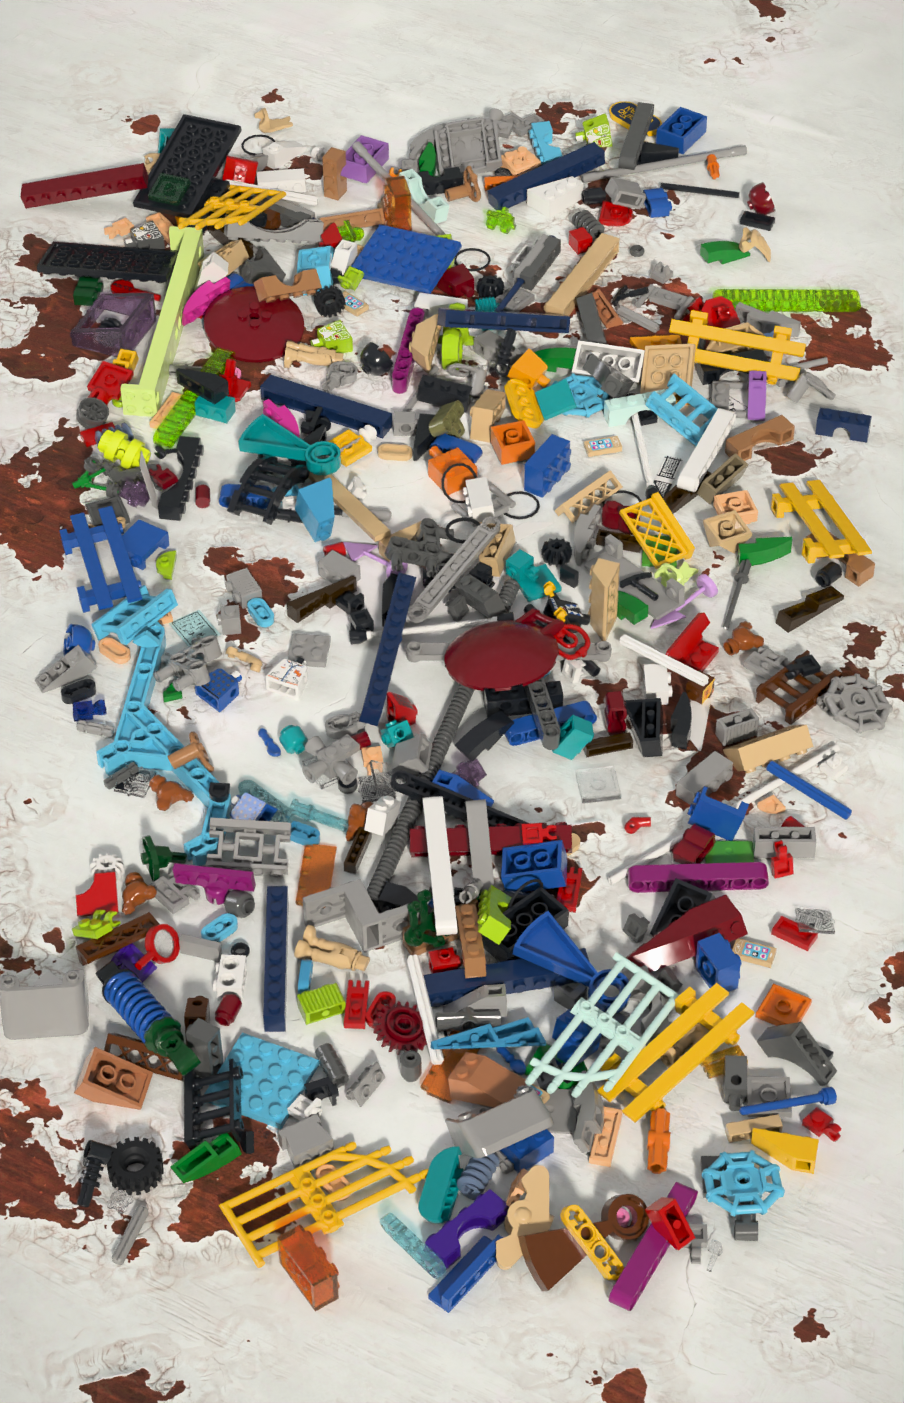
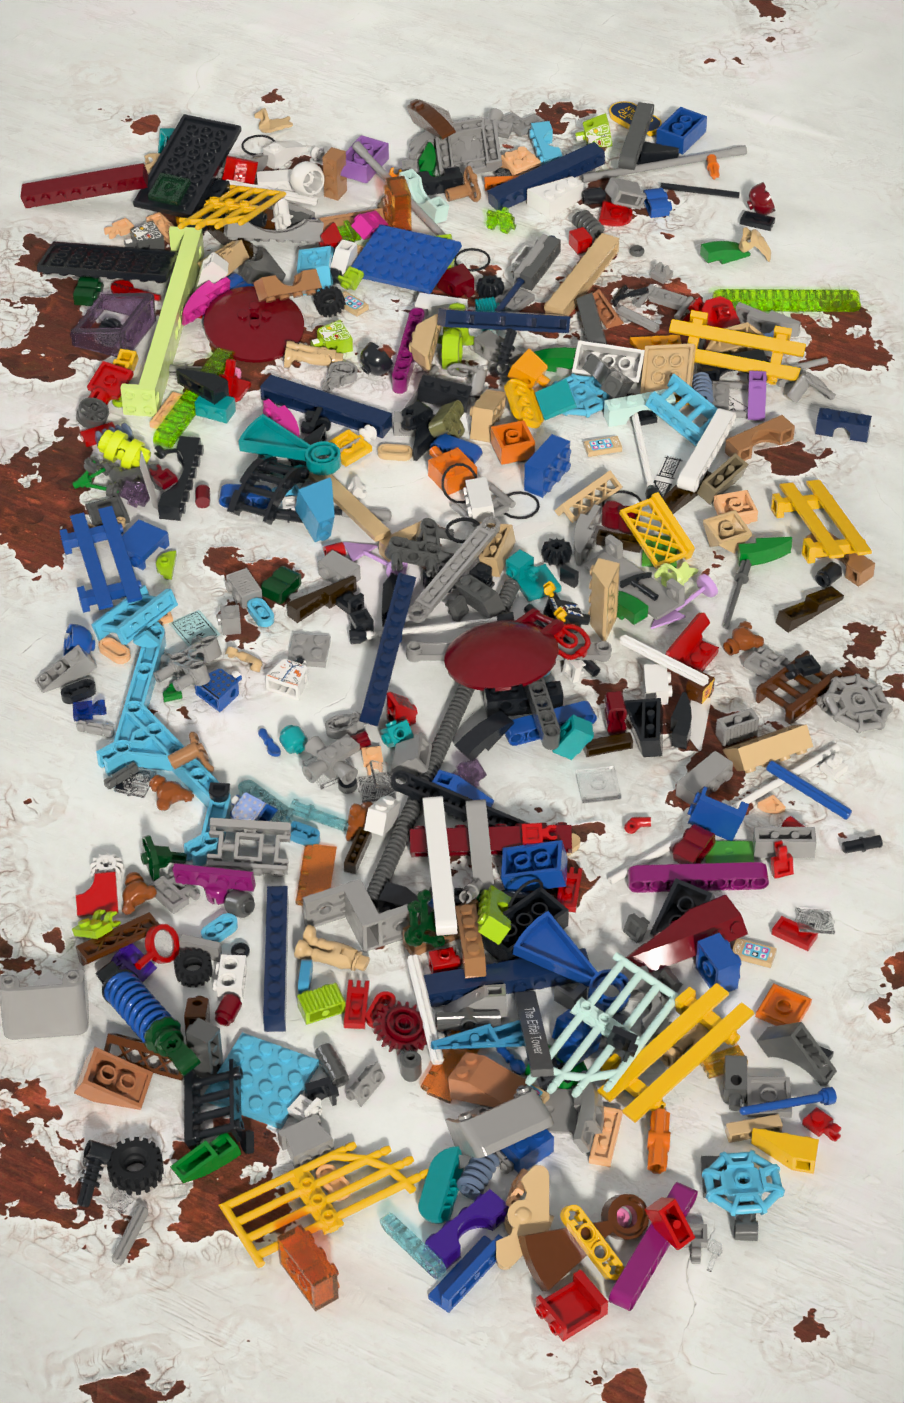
(193, 958): none -> black tyre
(281, 215): none -> white arm
(281, 584): none -> dark green brick
(307, 178): none -> white wheel
(367, 223): none -> dark pink brick
(415, 415): none -> black piece
(431, 118): none -> reddish brown wedge
(533, 1034): none -> dark grey tile
(572, 1307): none -> red panel
(623, 1040): none -> black bracket
(703, 385): none -> sand blue piece
(862, 844): none -> black axle

